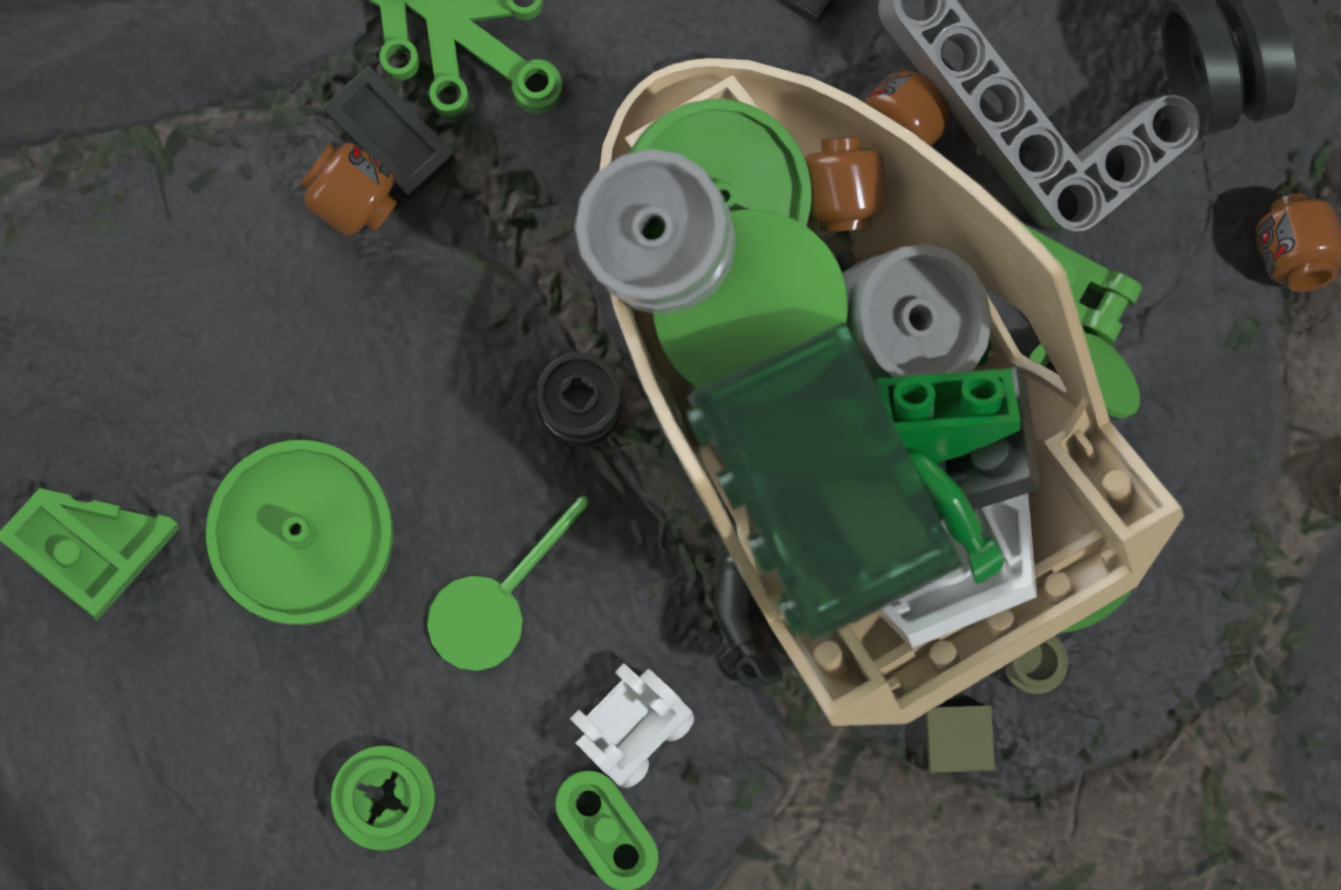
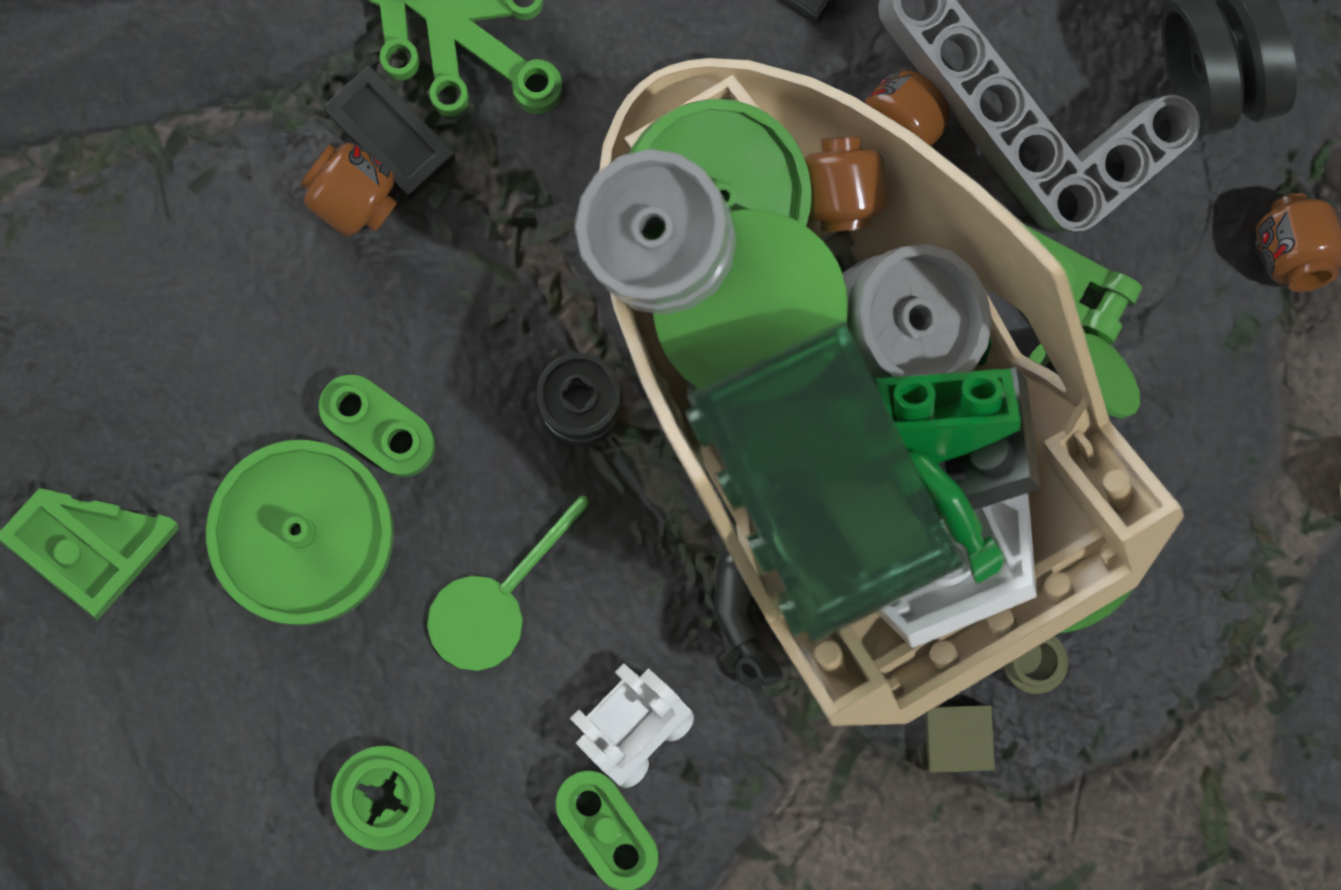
(376, 425): none -> bright green plate

